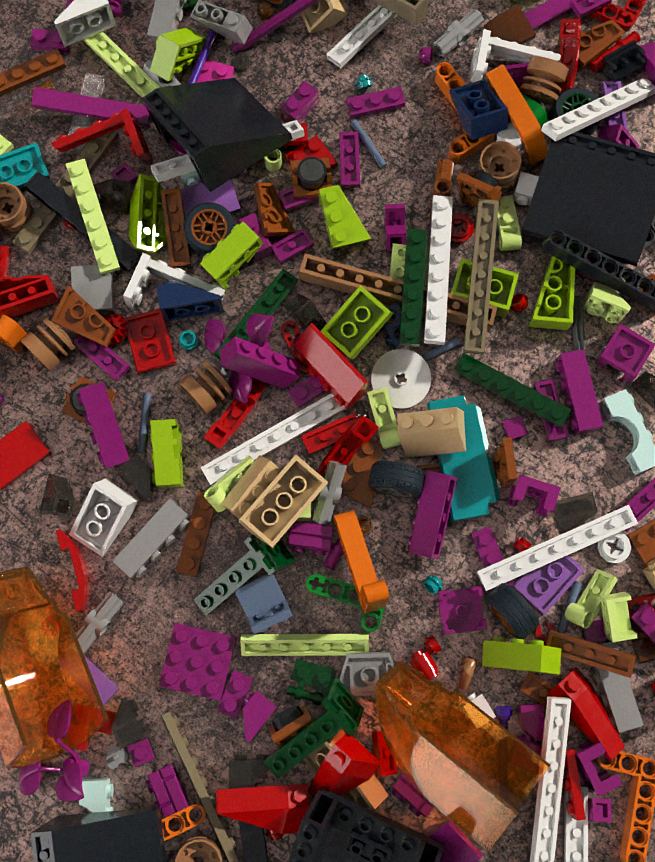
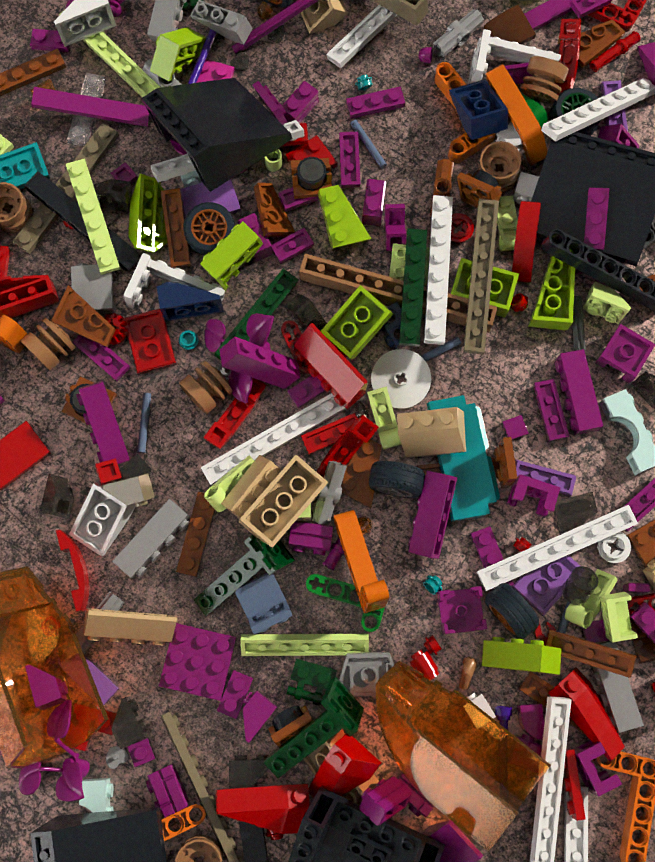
(45, 688): none -> magenta slope
(100, 128): red bracket -> none
(108, 471): none -> red plate
(129, 625): none -> tan slope
(131, 490): none -> dark tan slope
(166, 454): lime wedge -> none
(270, 102): none -> magenta plate
(373, 202): none -> magenta brick
(382, 753): red plate -> none
(385, 800): none -> magenta brick
(512, 390): dark green plate -> none
(526, 240): none -> red slope
(554, 477): none -> medium lavender tile
(580, 585): none -> clear smoke wheel
(596, 217): none -> magenta plate
(599, 810): magenta plate -> none
(623, 61): black hinge -> none
(636, 588): none -> magenta tile

